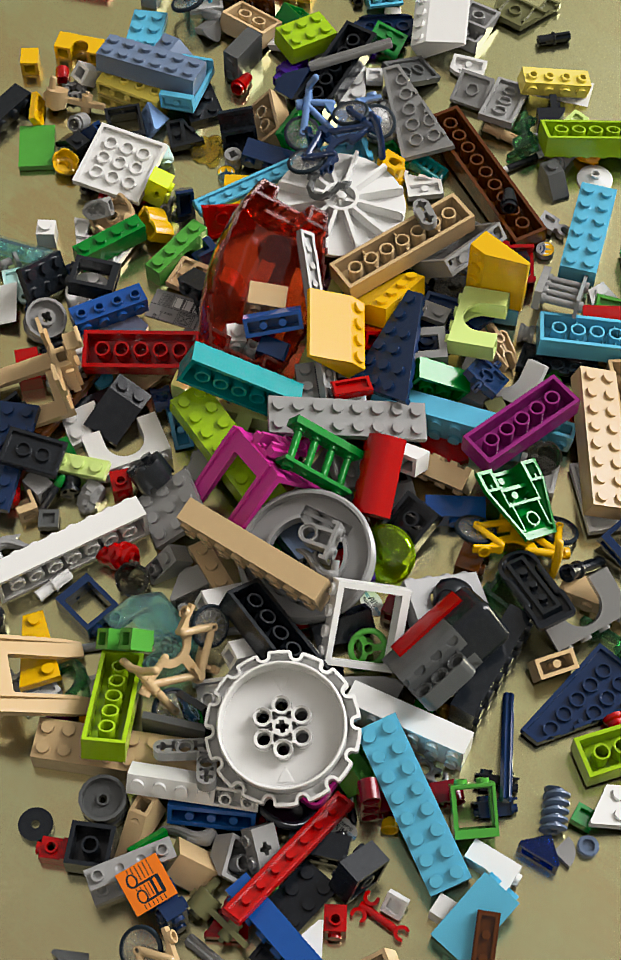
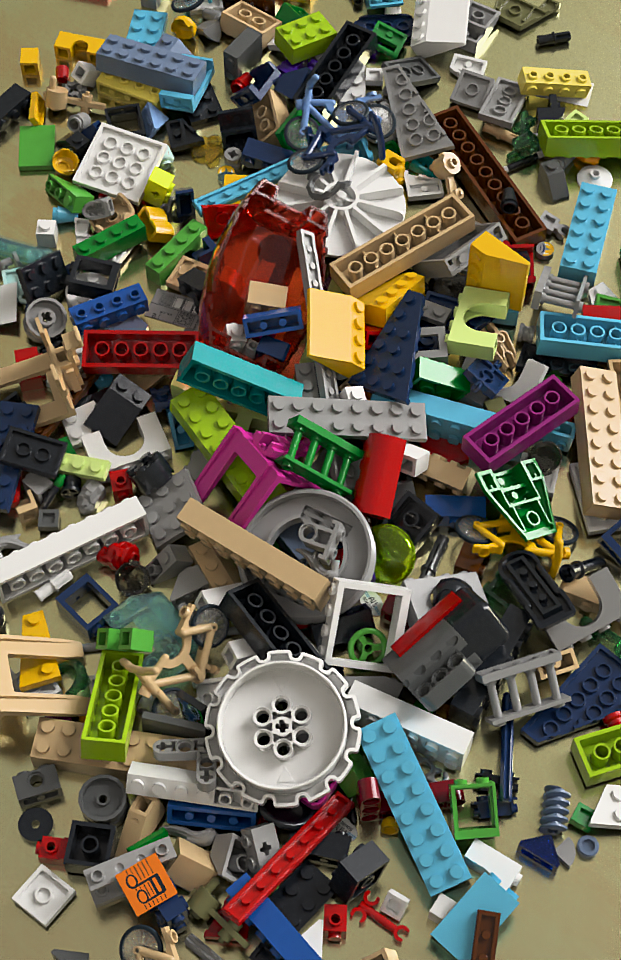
(30, 795): none -> dark grey brick
(43, 895): none -> white plate
(63, 215): none -> medium azure cone
(67, 193): none -> bright green slope
(145, 704): none -> white hose
(183, 27): none -> yellow hair
(264, 78): none -> dark blue panel
(350, 54): light grey axle -> none
(351, 387): red tile -> none
(427, 213): light grey beam -> none
(435, 556): none -> dark grey pin
(444, 169): none -> tan piece
(508, 671): none -> light grey fence

